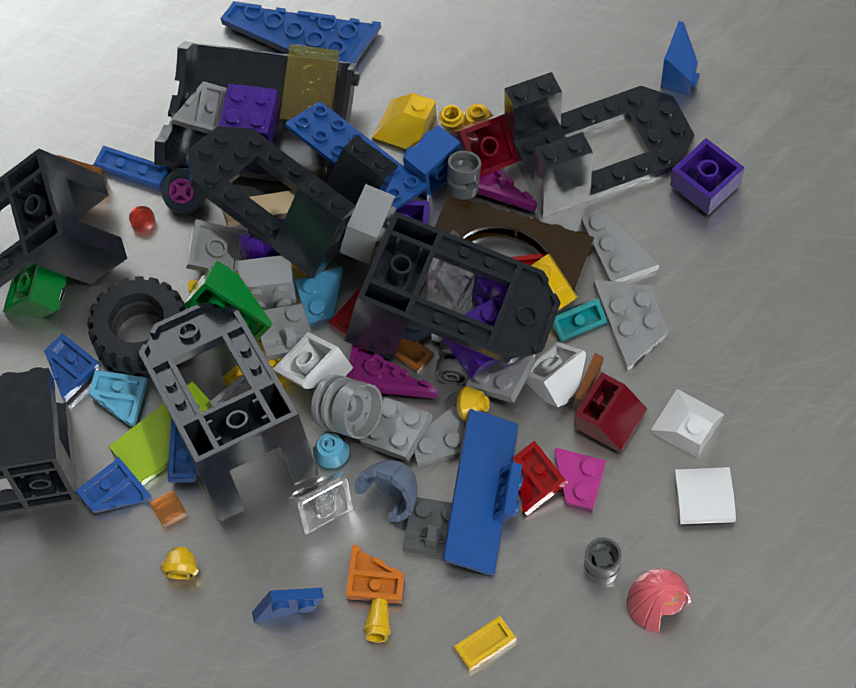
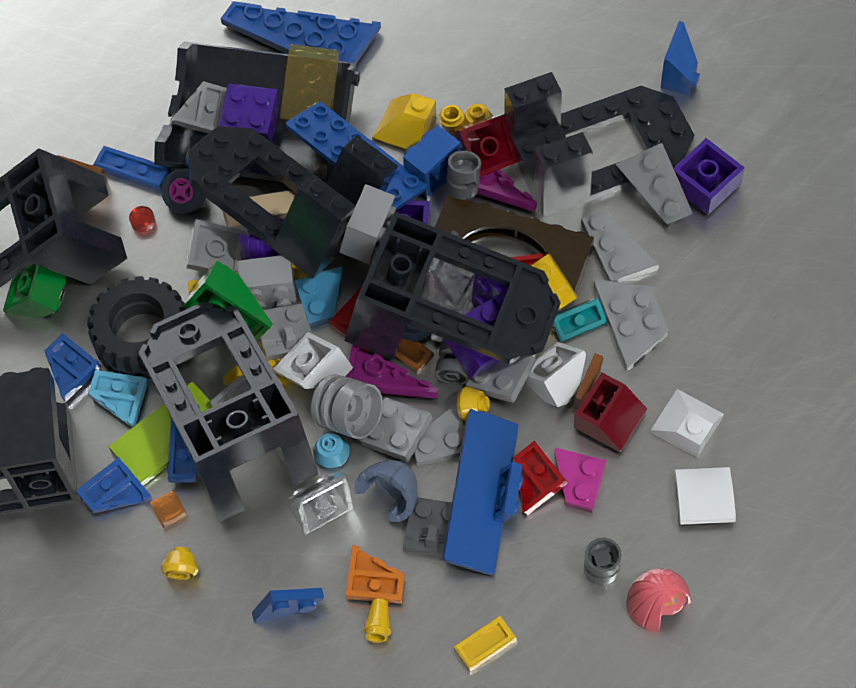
(657, 182): none -> light grey wing

